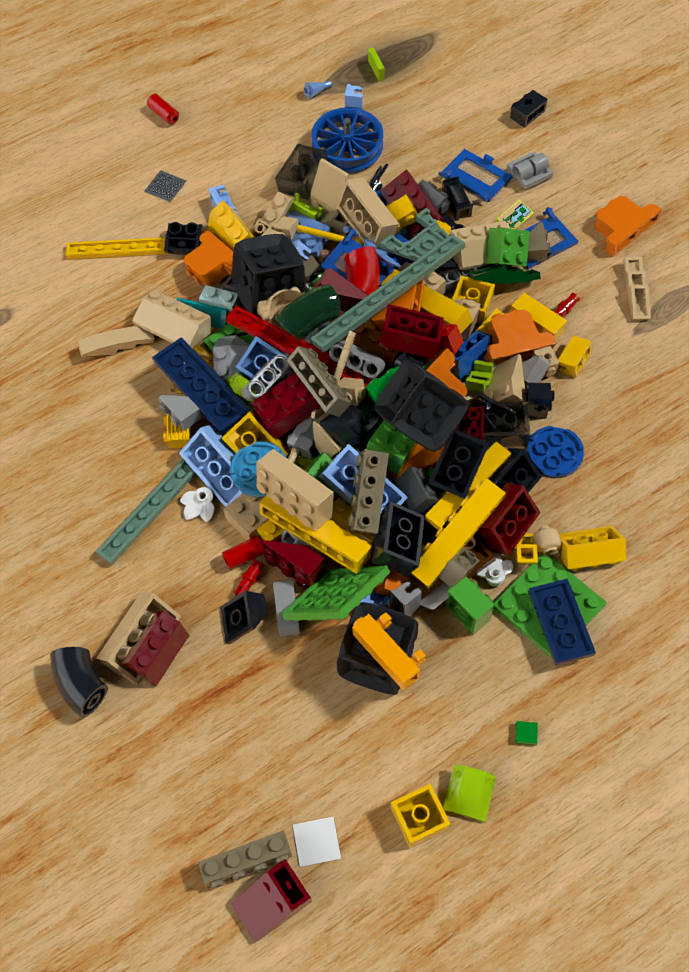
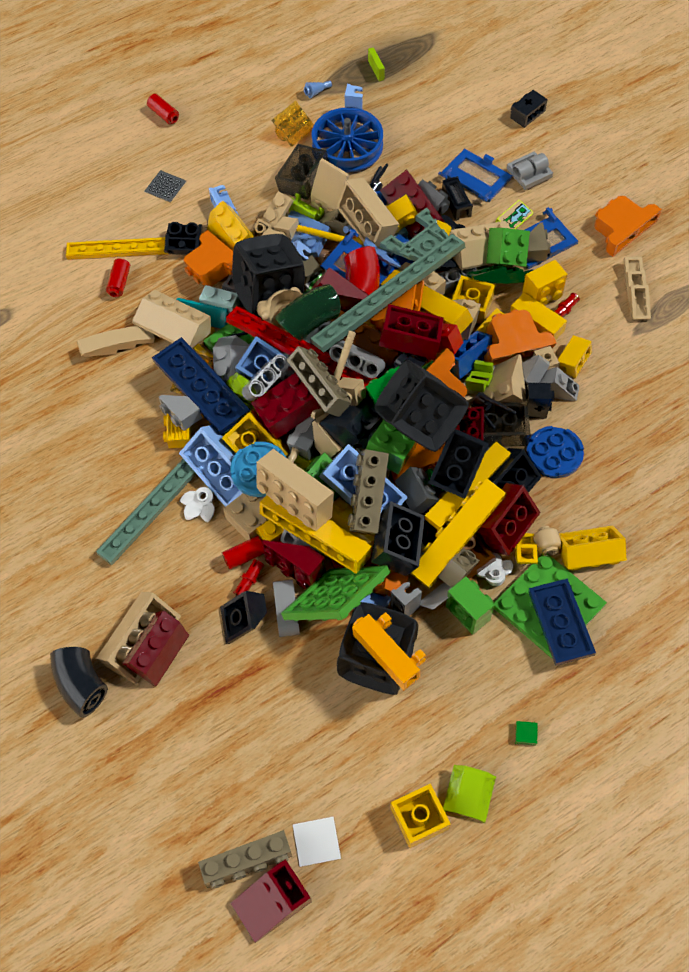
(118, 277): none -> red brick
(292, 124): none -> clear yellow plate
(545, 282): none -> yellow brick
(562, 384): none -> light grey slope

